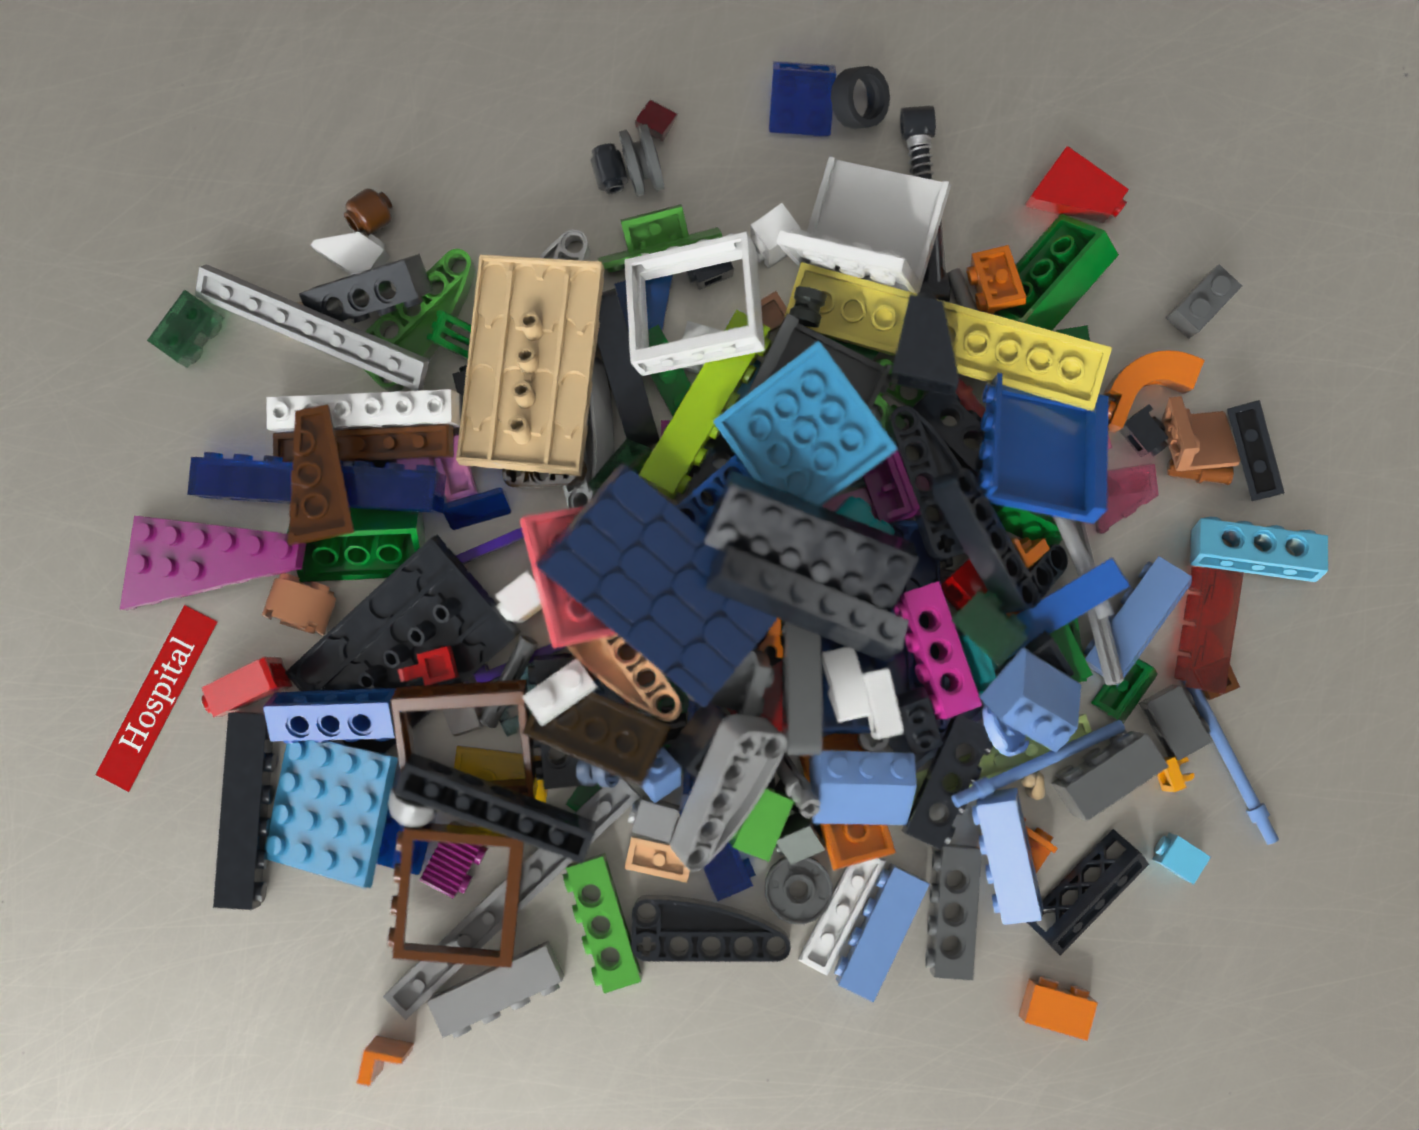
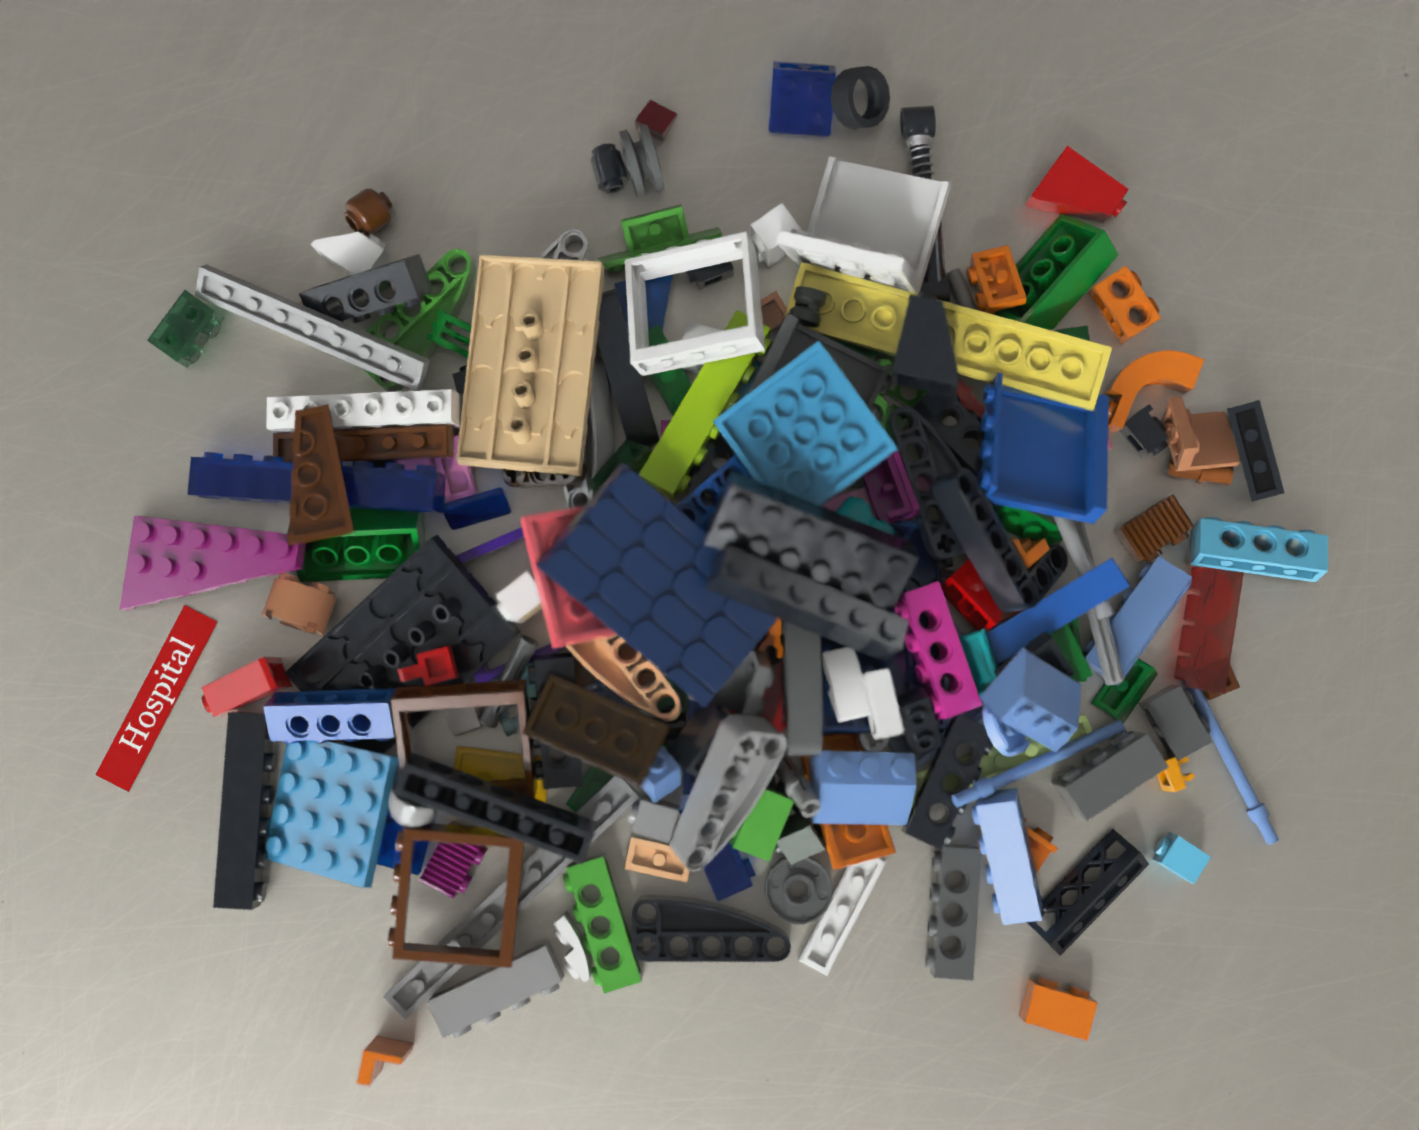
(559, 692): white plate -> none
(577, 960): none -> white slope
(590, 776): sand blue wheel -> none
(881, 932): medium blue brick -> none
(990, 626): clear green brick -> none
(1034, 785): tan arm -> none
(1116, 309): none -> orange brick
(1126, 492): clear pink wing -> none
(1154, 529): none -> reddish brown brick
(1204, 301): dark grey brick -> none

